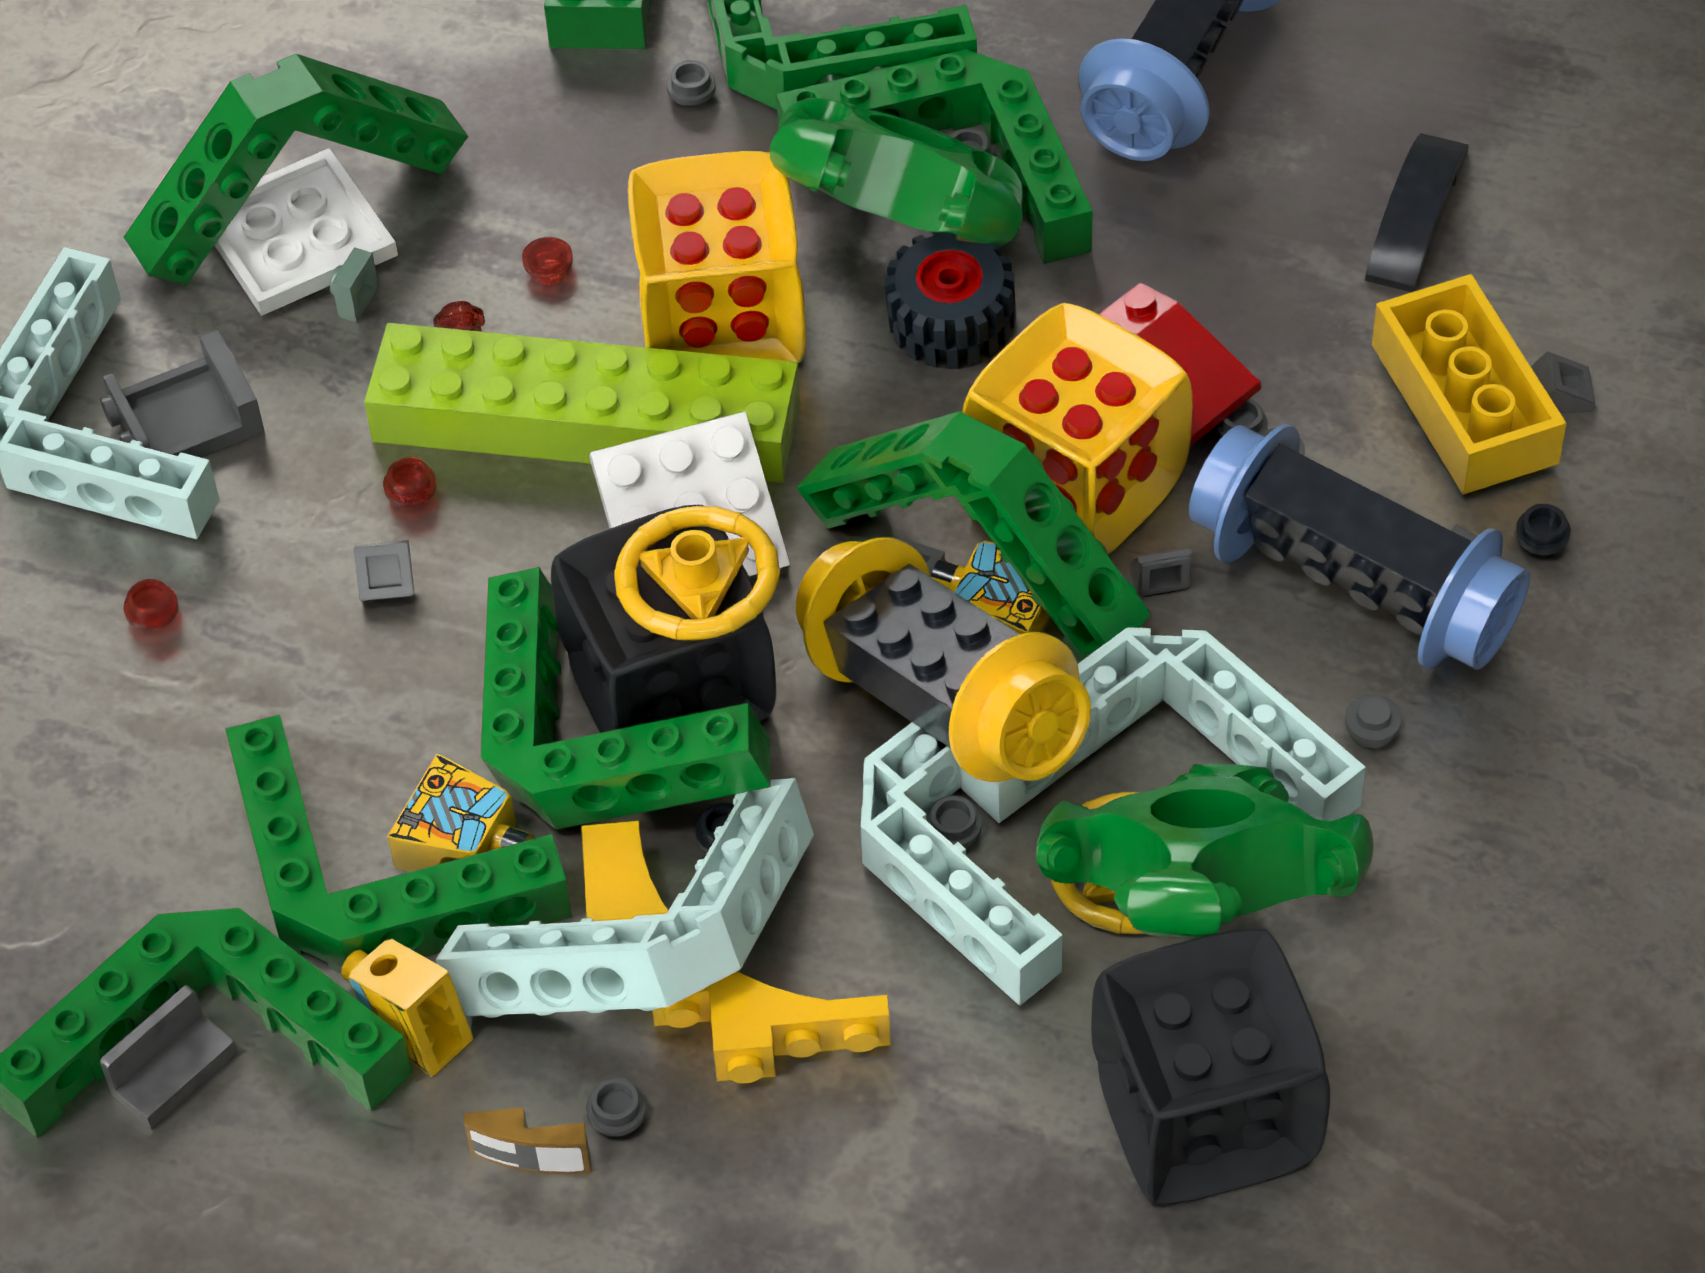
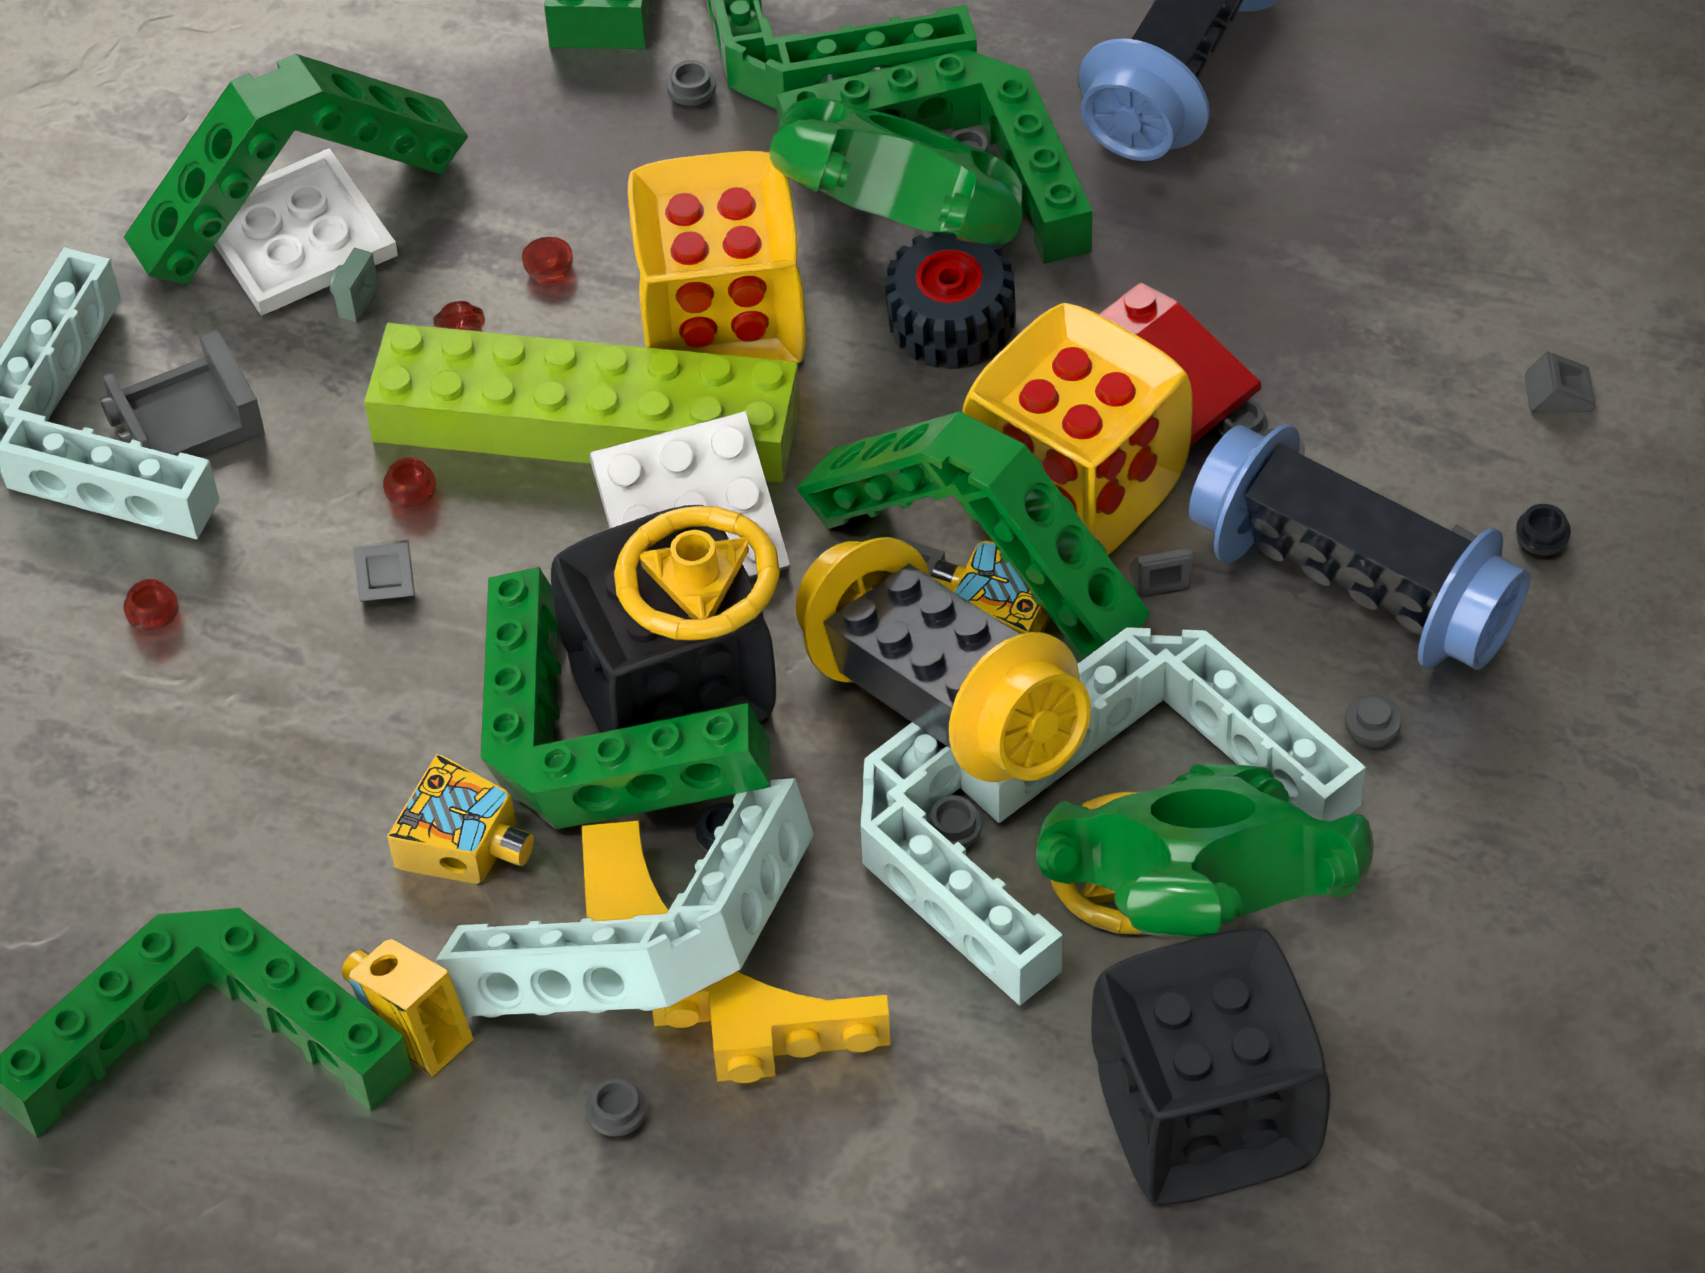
(166, 1058): flat silver panel -> none
(412, 908): green brick -> none
(506, 1140): slope -> none
(1414, 211): black slope -> none
(1468, 384): yellow brick -> none

